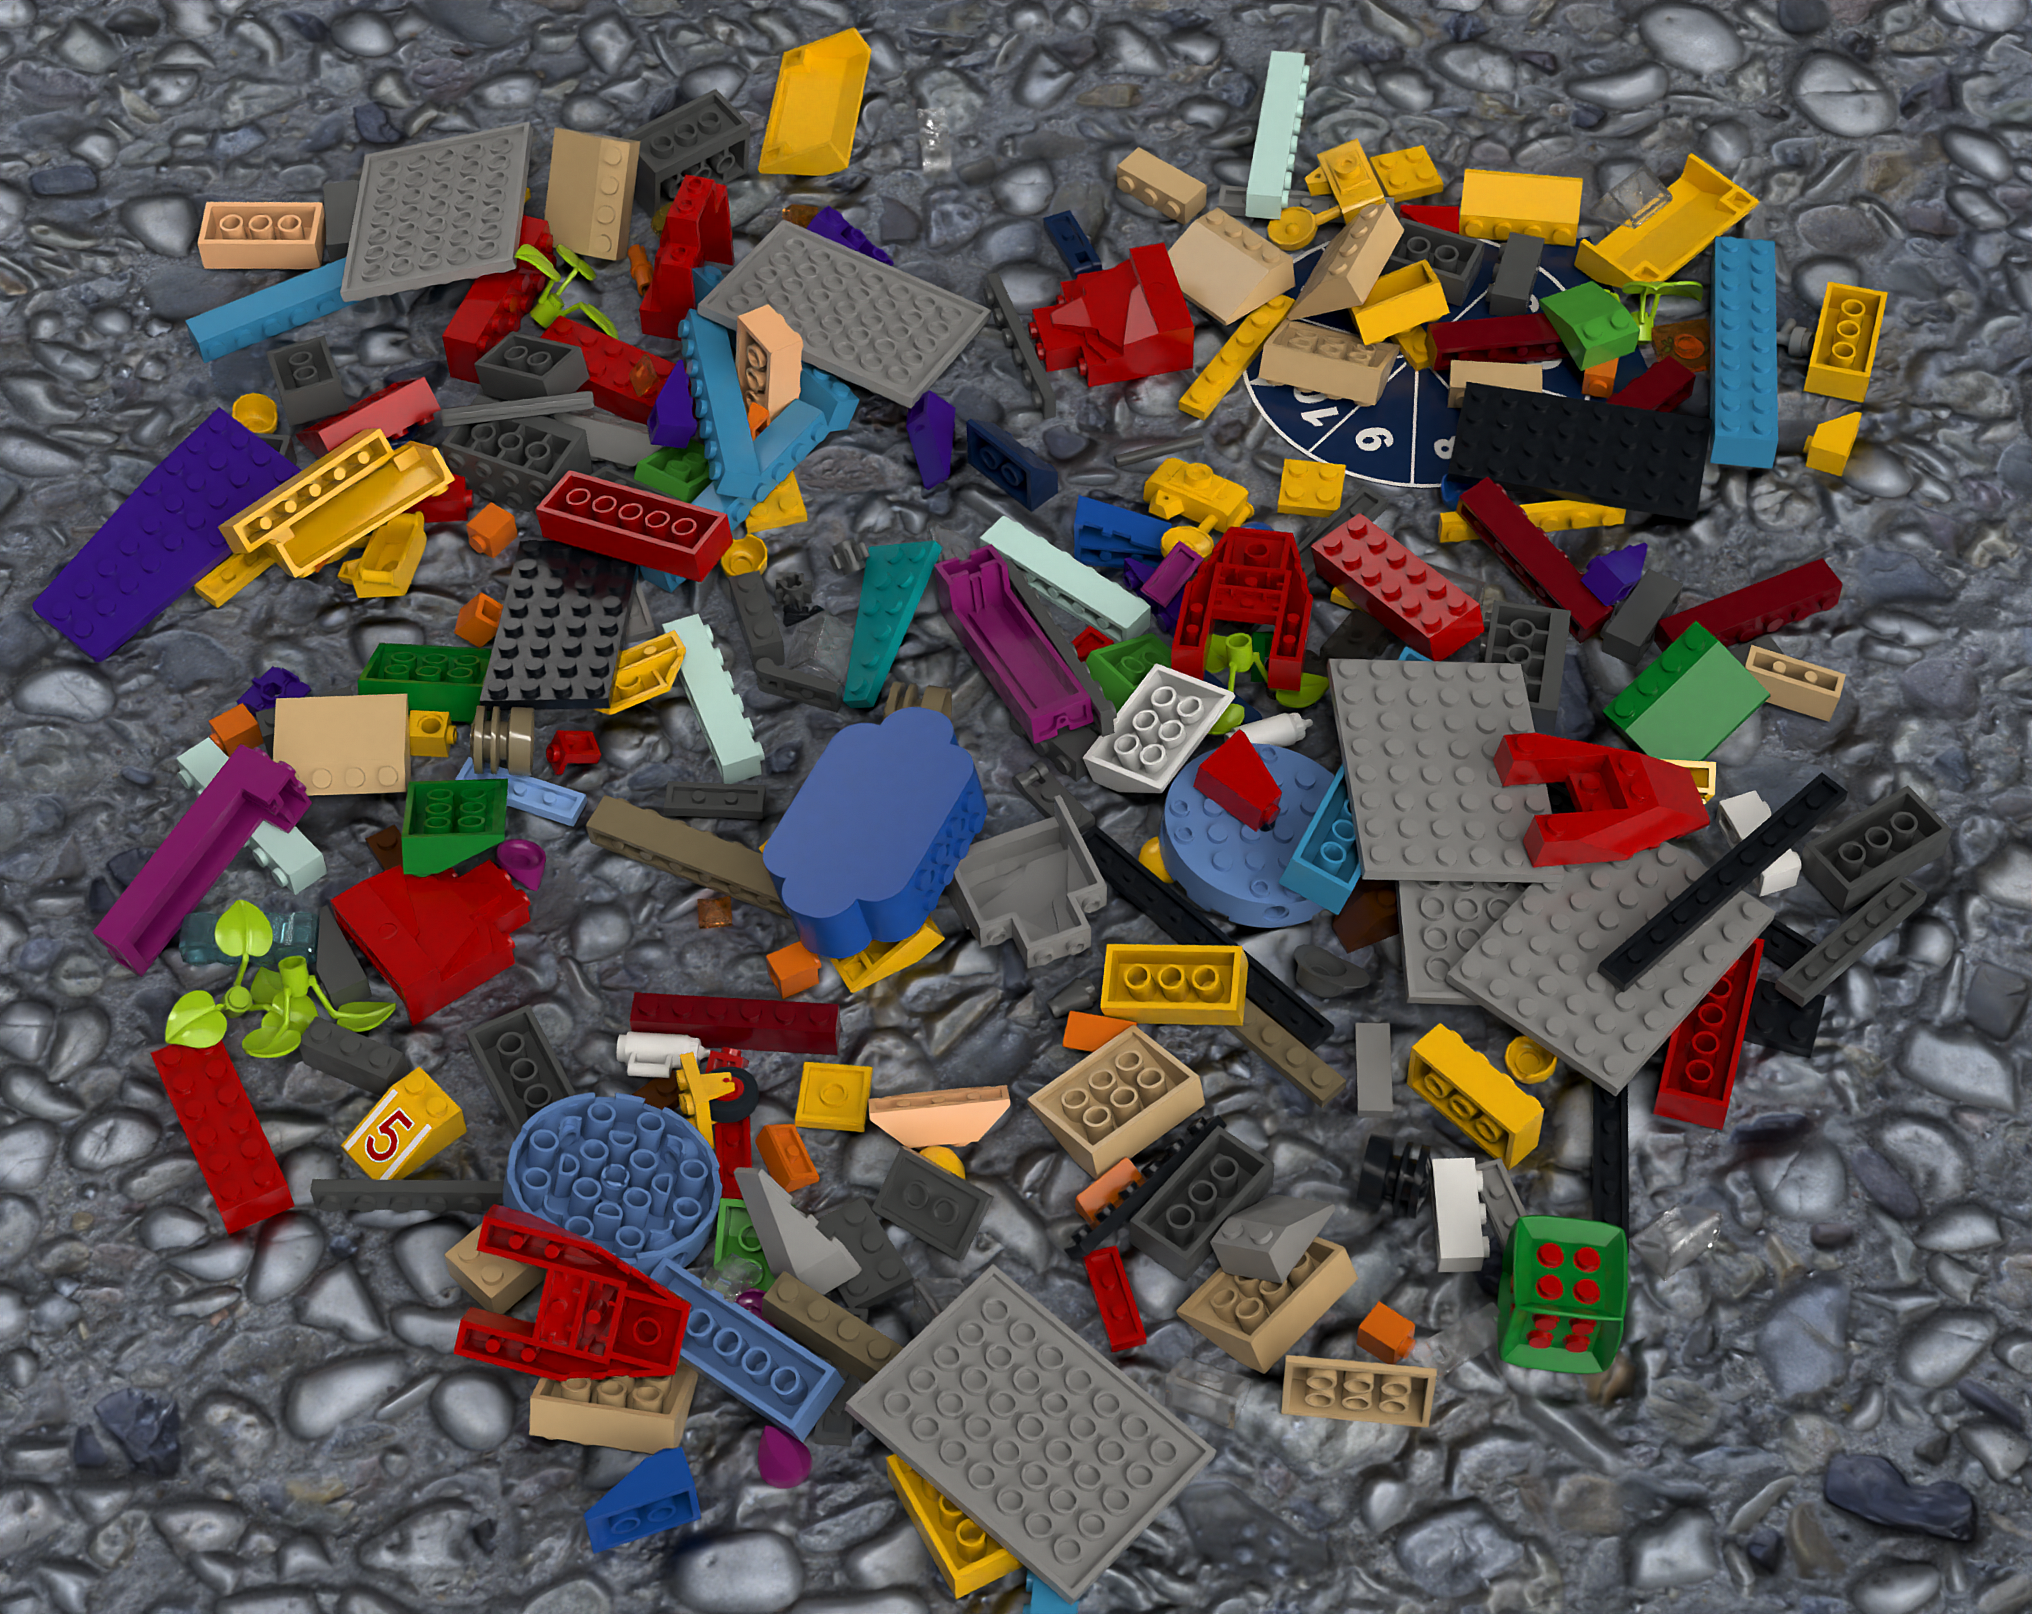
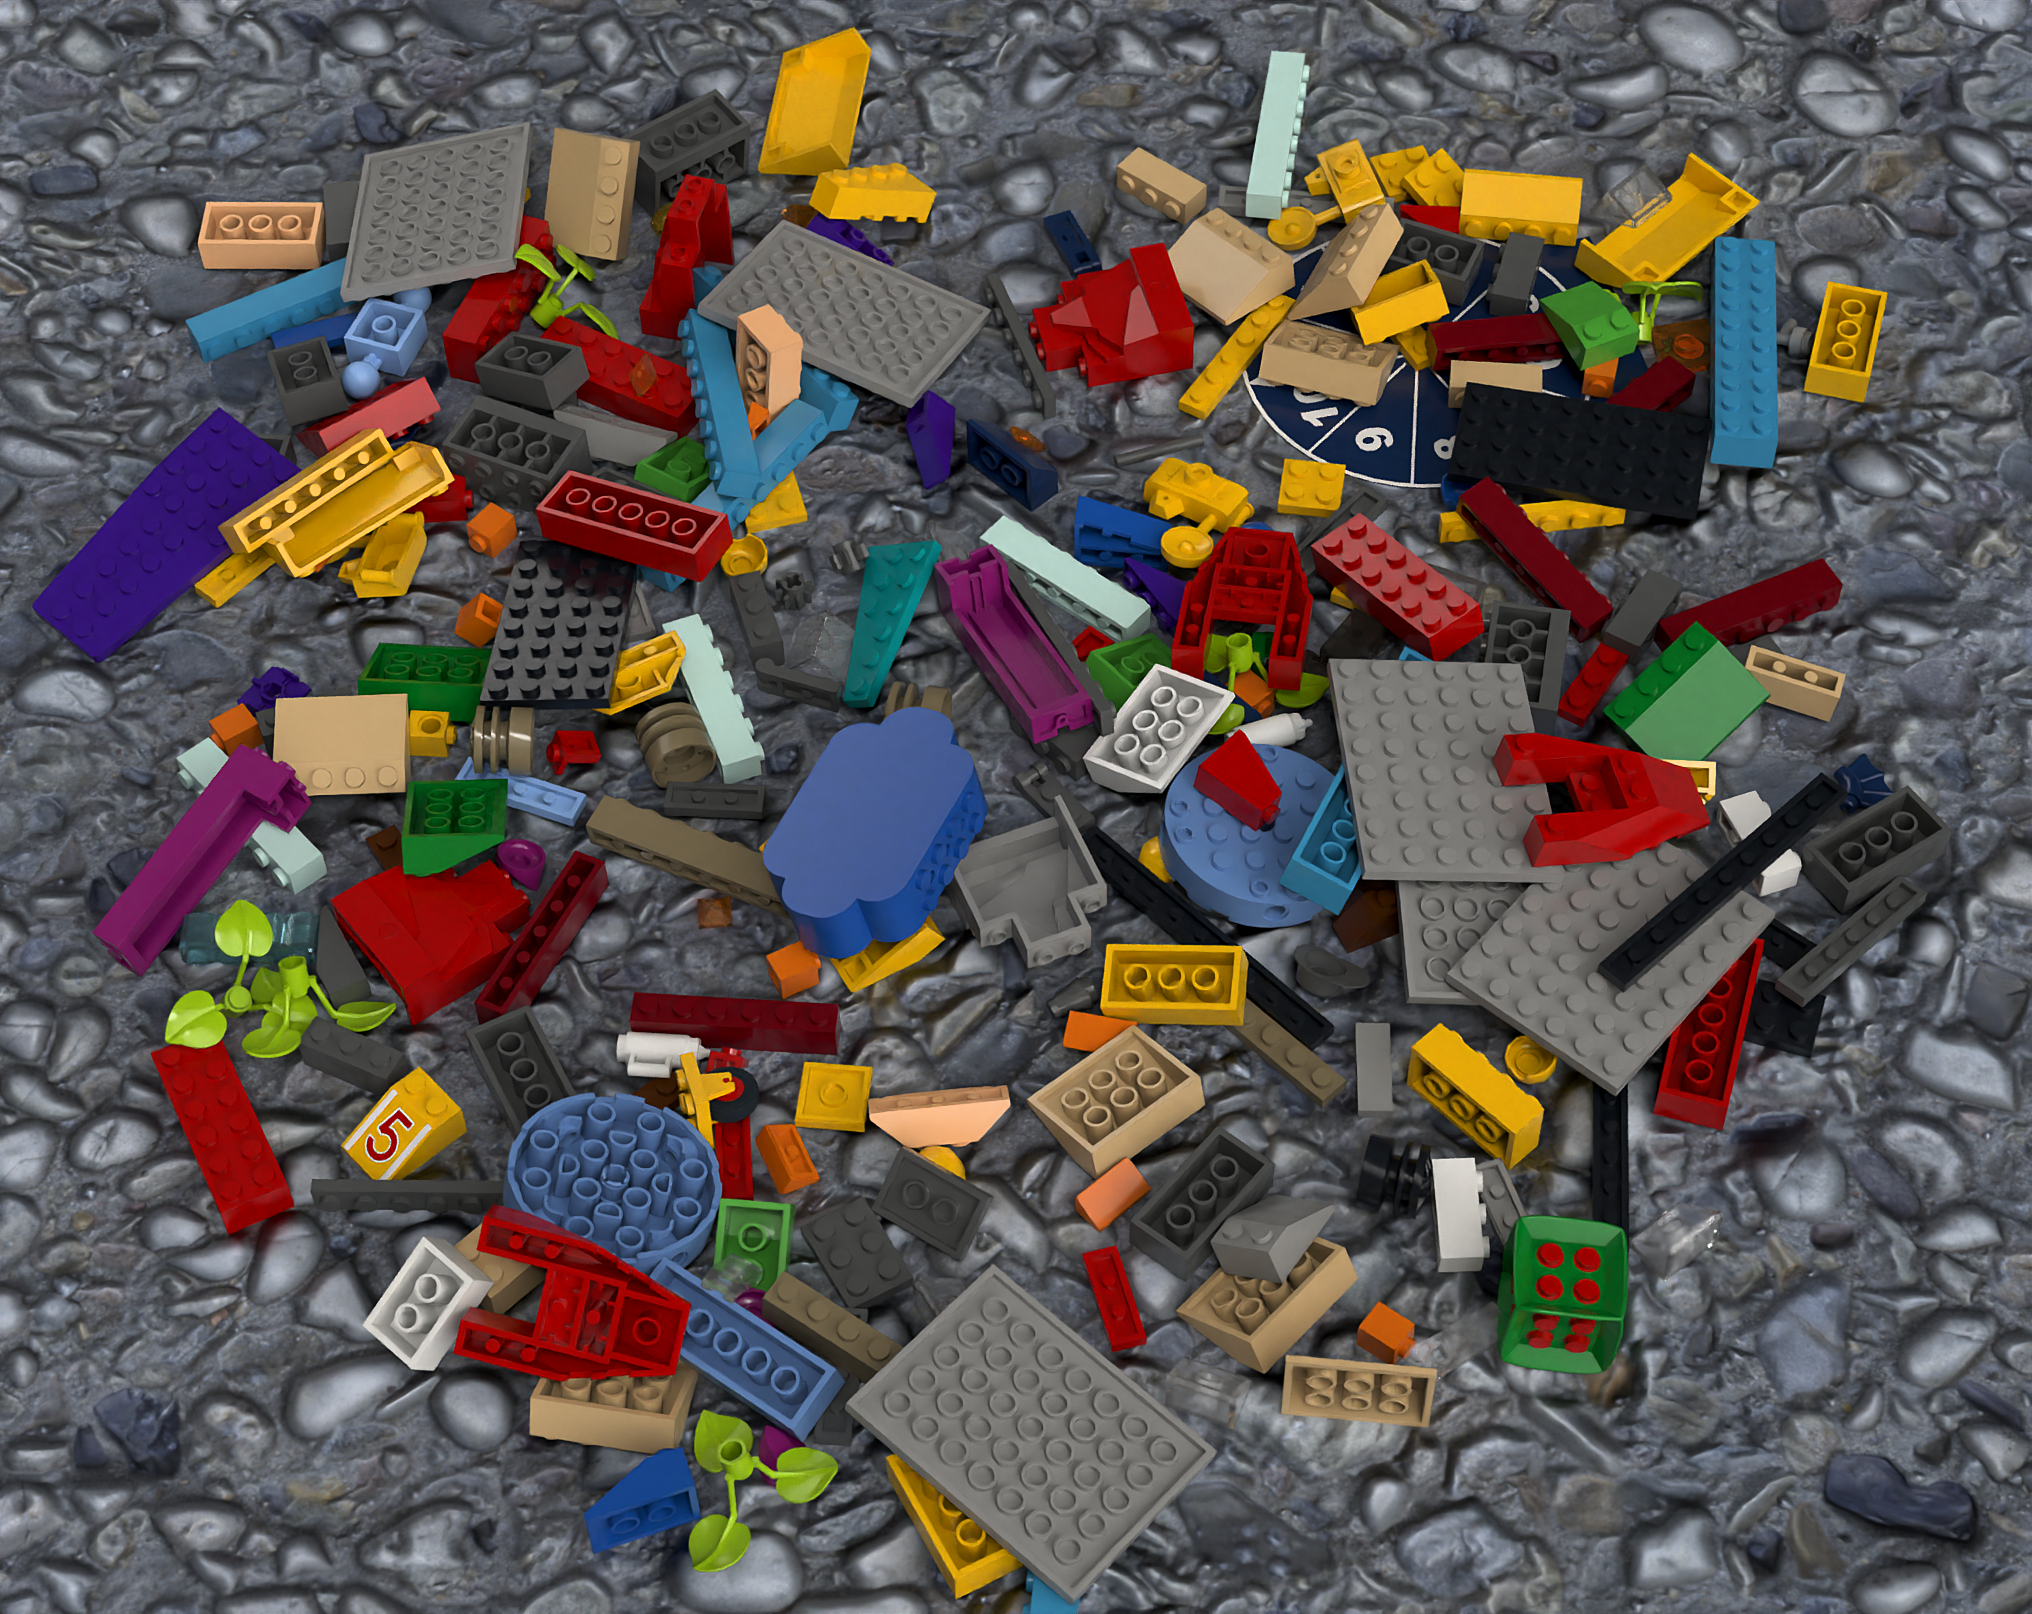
(256, 413): yellow hair -> none
(333, 329): none -> blue tile
(384, 339): none -> light blue brick
(426, 1303): none -> white brick
(517, 408): dark grey axle -> none
(544, 938): none -> dark red brick
(641, 268): orange pin -> none
(671, 416): dark purple slope -> none
(675, 744): none -> dark tan wheel
(725, 1445): none -> lime plant
(791, 1237): light grey wedge -> none
(793, 615): black piece -> none
(872, 194): none -> yellow wedge
(934, 140): clear plate -> none
(1027, 439): none -> clear orange slope
(1136, 1193): black plate -> none
(1172, 574): magenta tile -> none
(1255, 692): none -> orange brick
(1436, 181): none -> yellow plate
(1592, 684): none -> red plate
(1615, 574): dark purple slope -> none
(1832, 444): yellow slope -> none
(1863, 783): none -> dark blue arm

